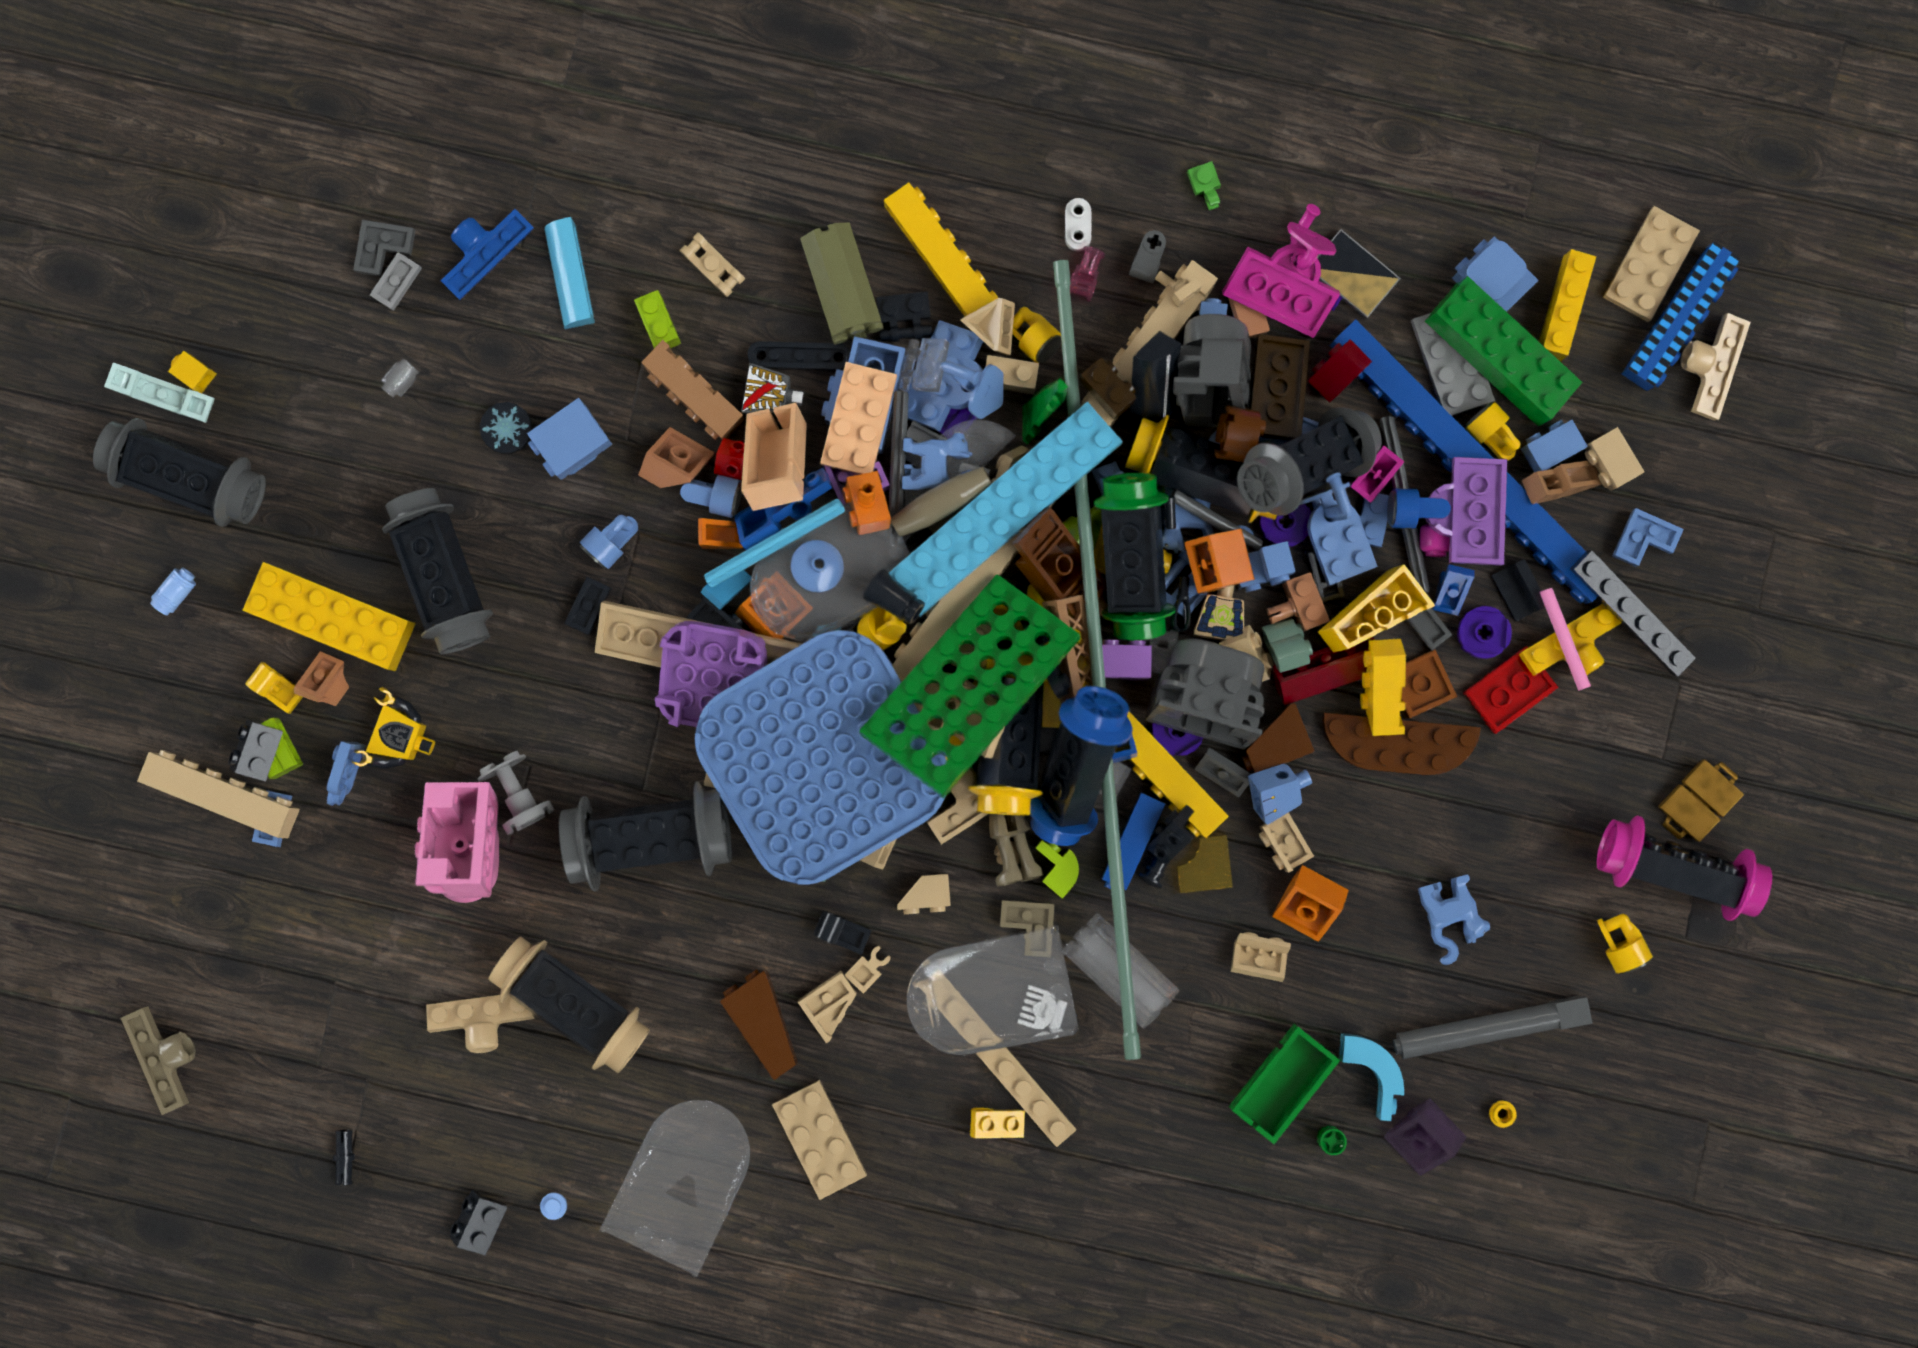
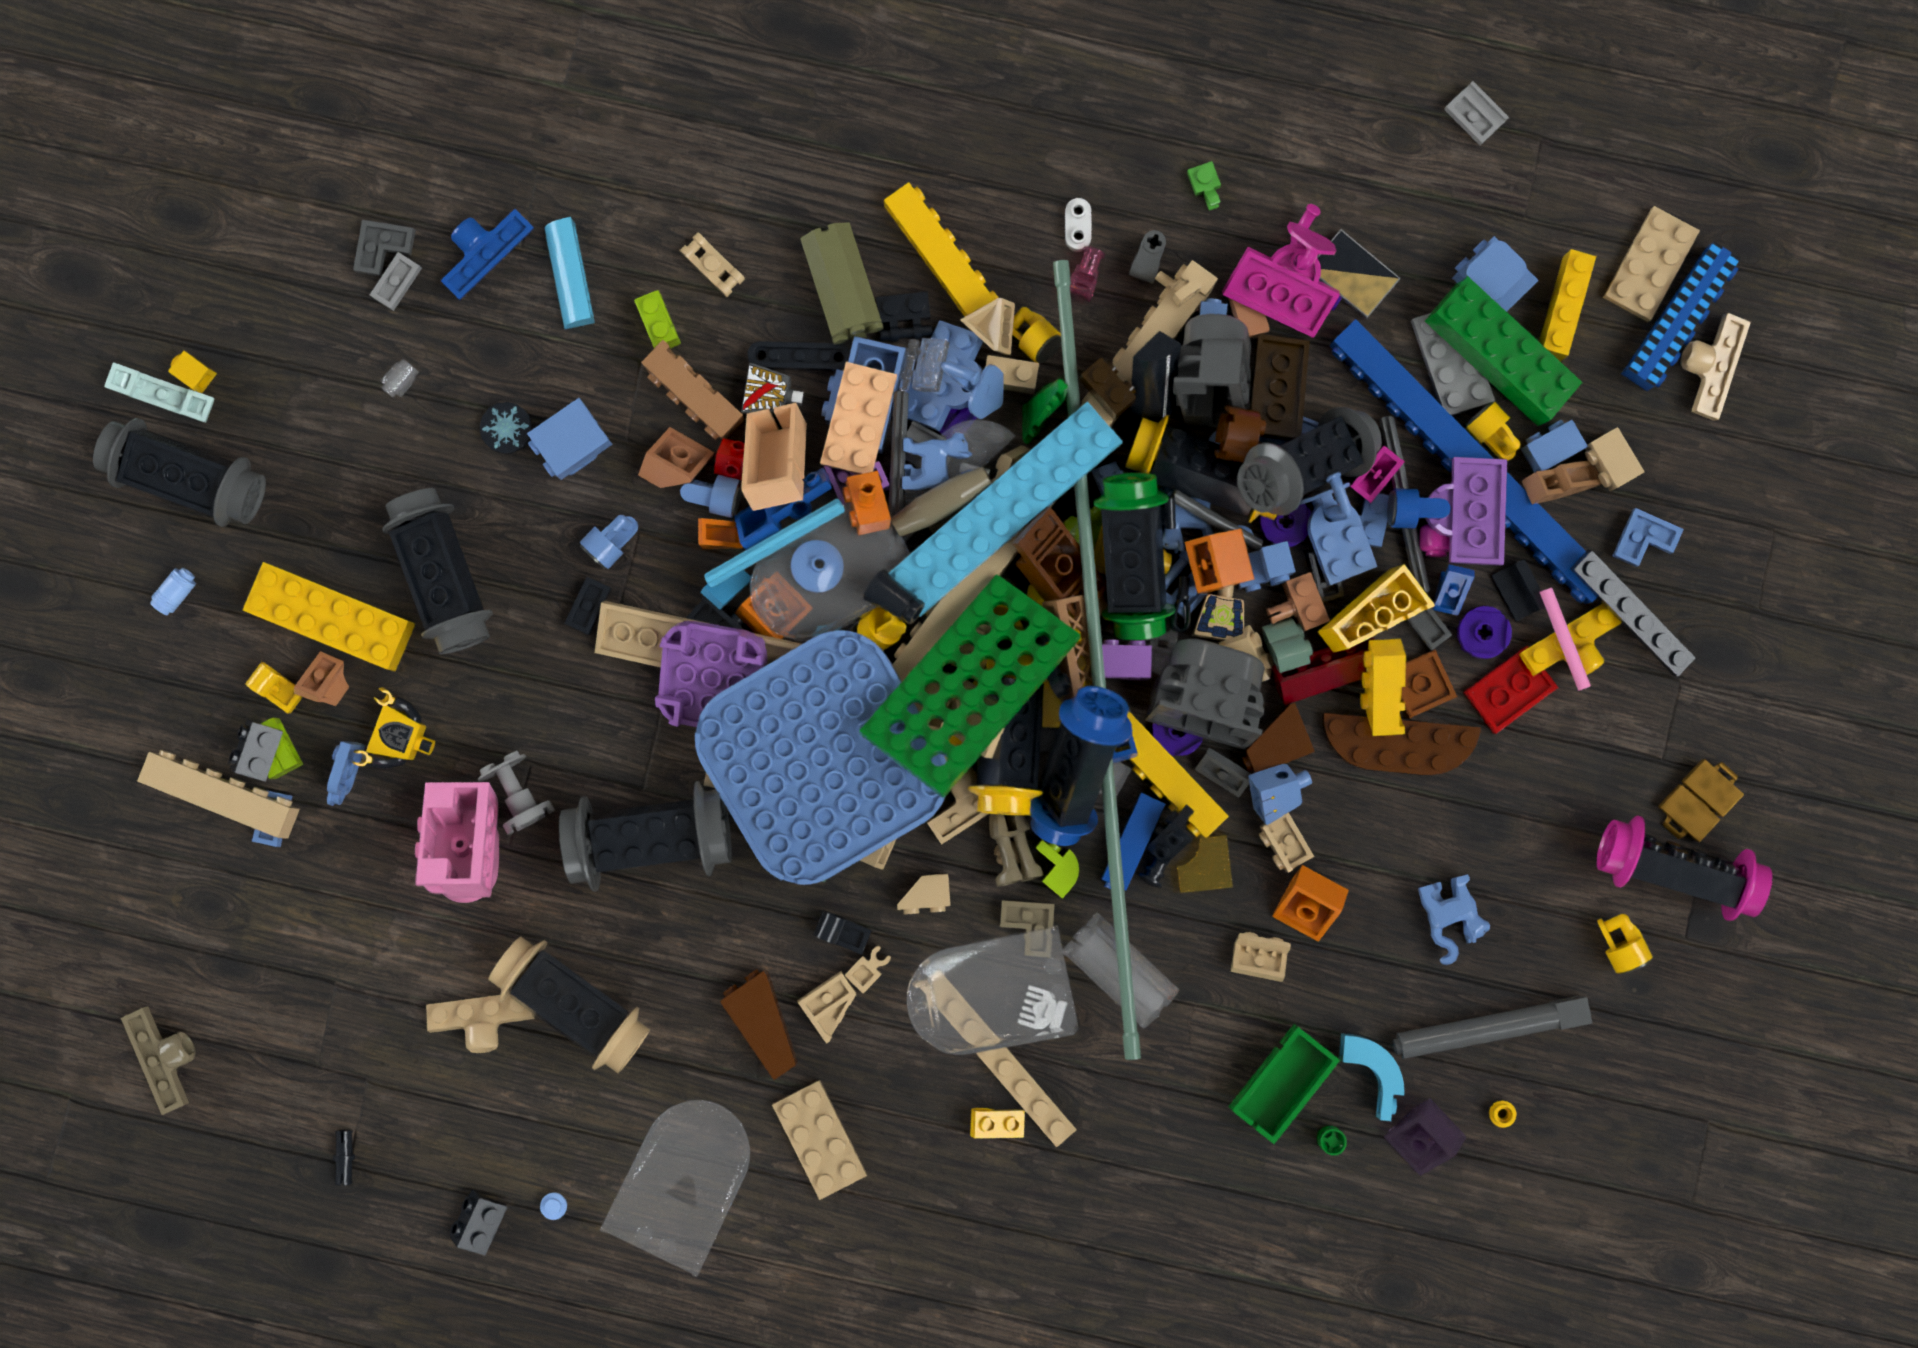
(1339, 370): dark red brick -> none
(1476, 113): none -> light grey plate

